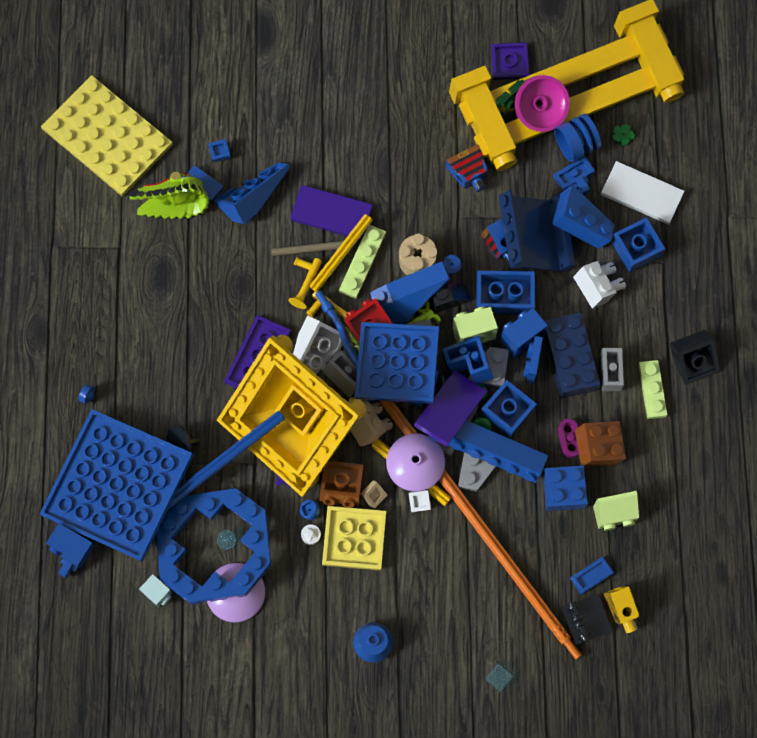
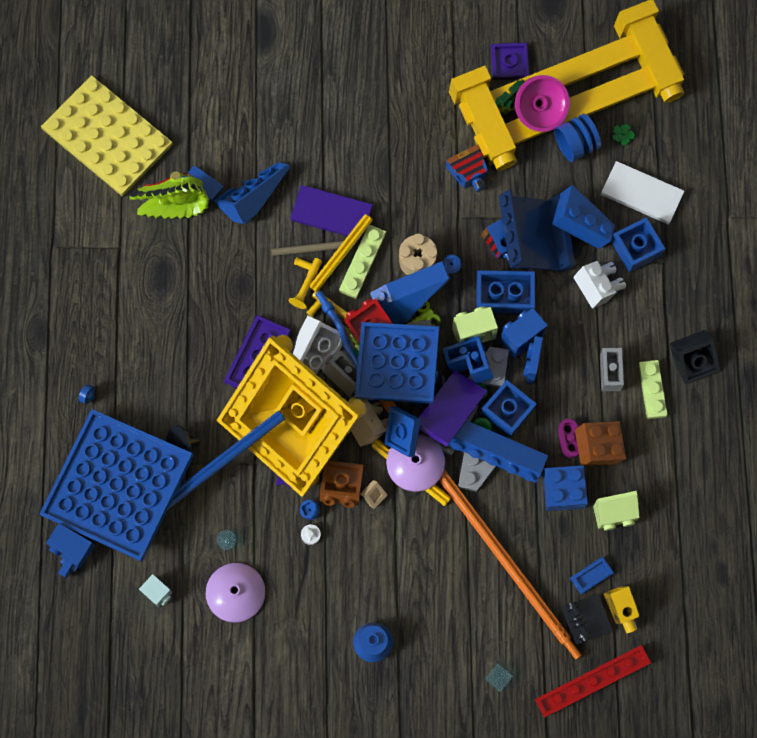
(216, 587): blue plate -> none
(219, 150): blue plate -> none
(354, 538): light yellow plate -> none
(402, 431): none -> blue plate
(419, 500): white plate -> none
(450, 296): black slope -> none
(571, 355): dark blue brick -> none
(576, 175): blue hinge -> none
(592, 681): none -> red plate

